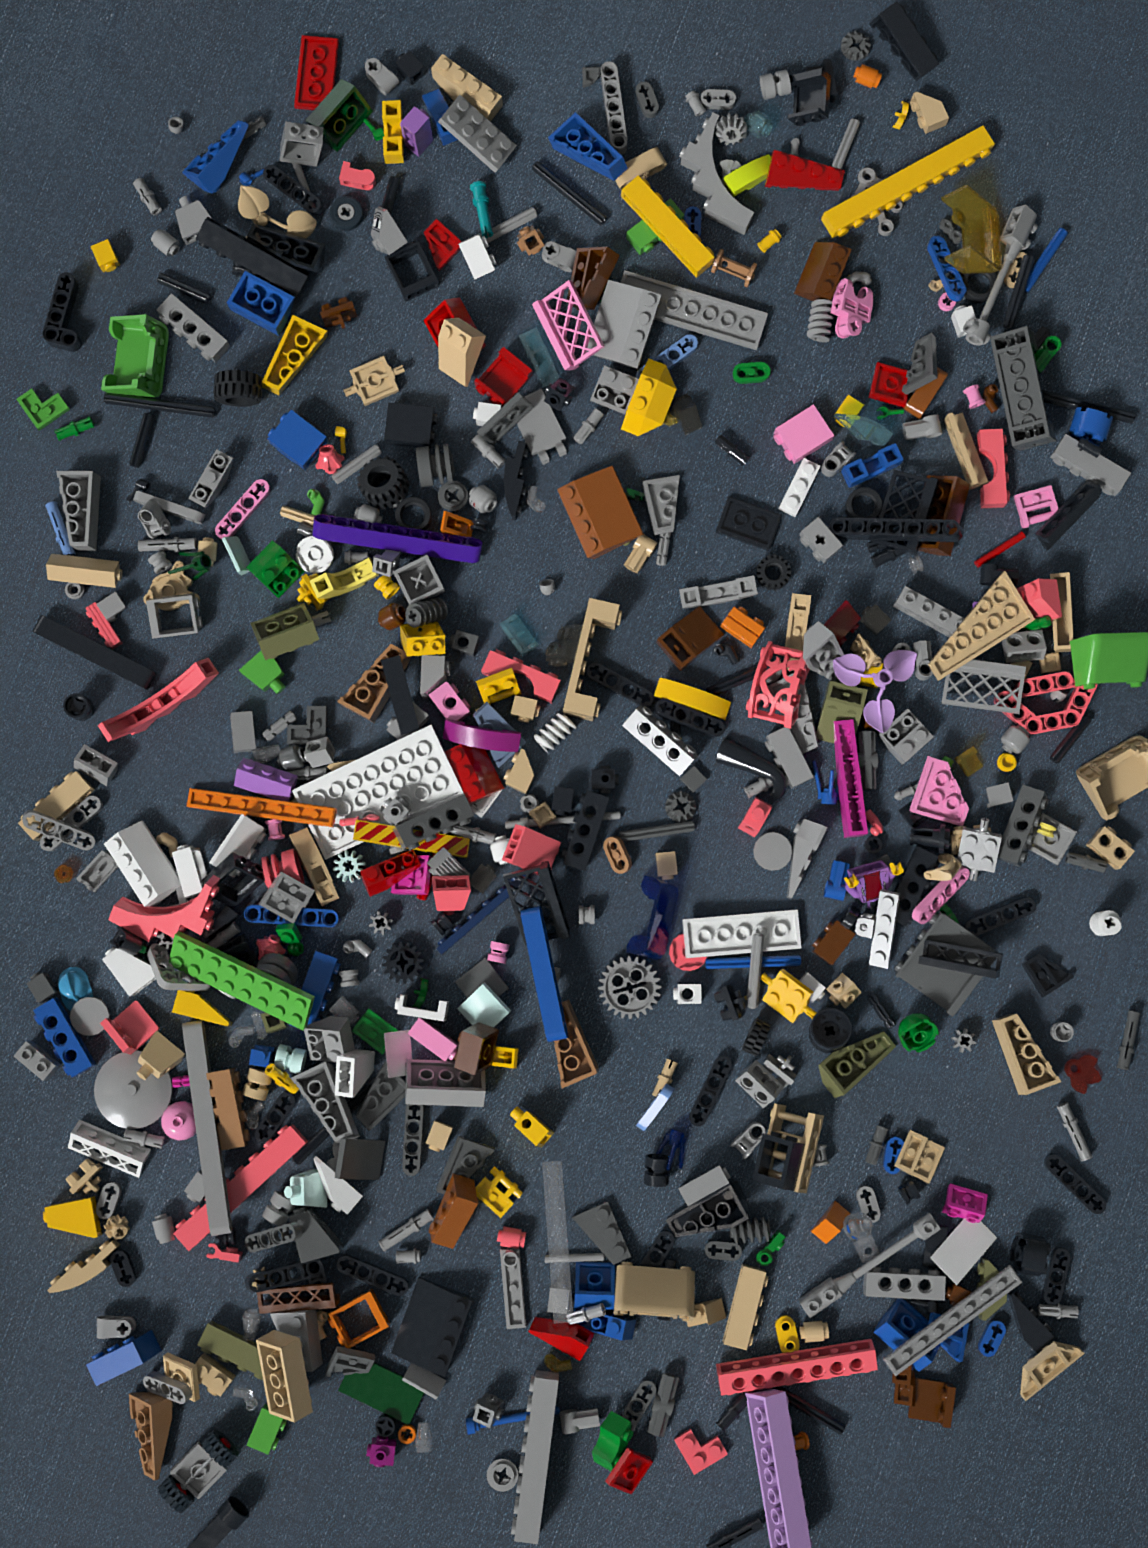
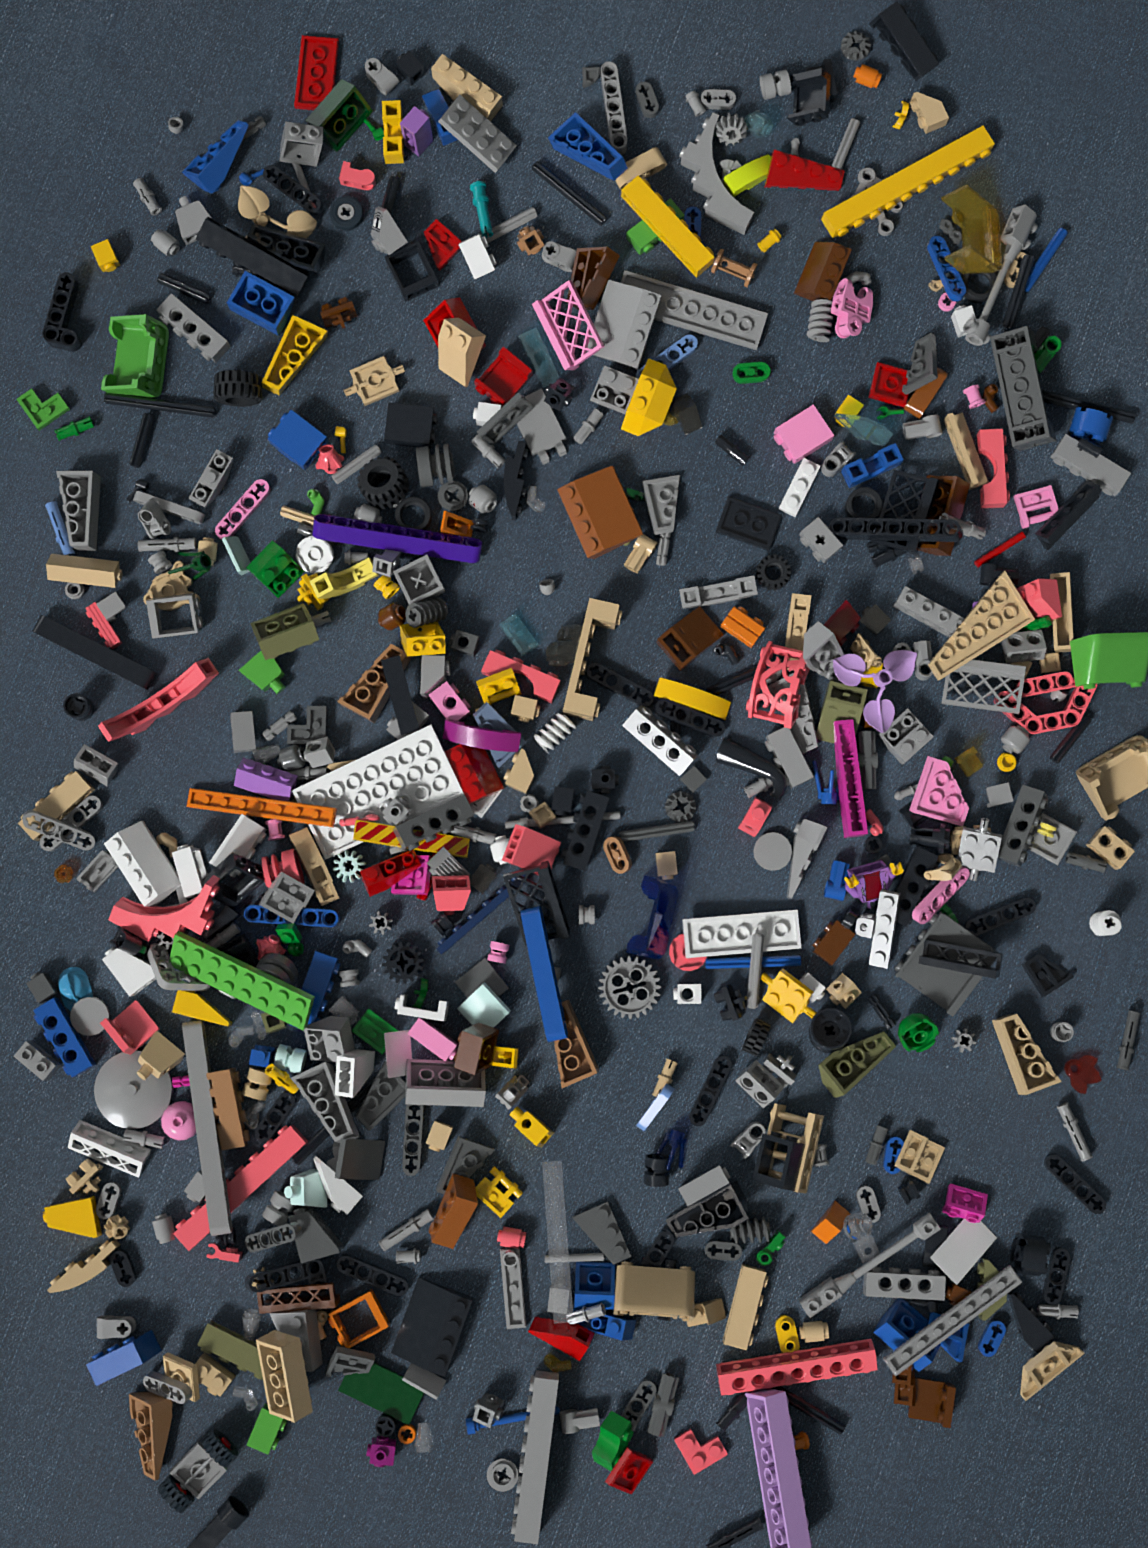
(513, 1091): none -> light grey hips
(969, 528): none -> light grey pin

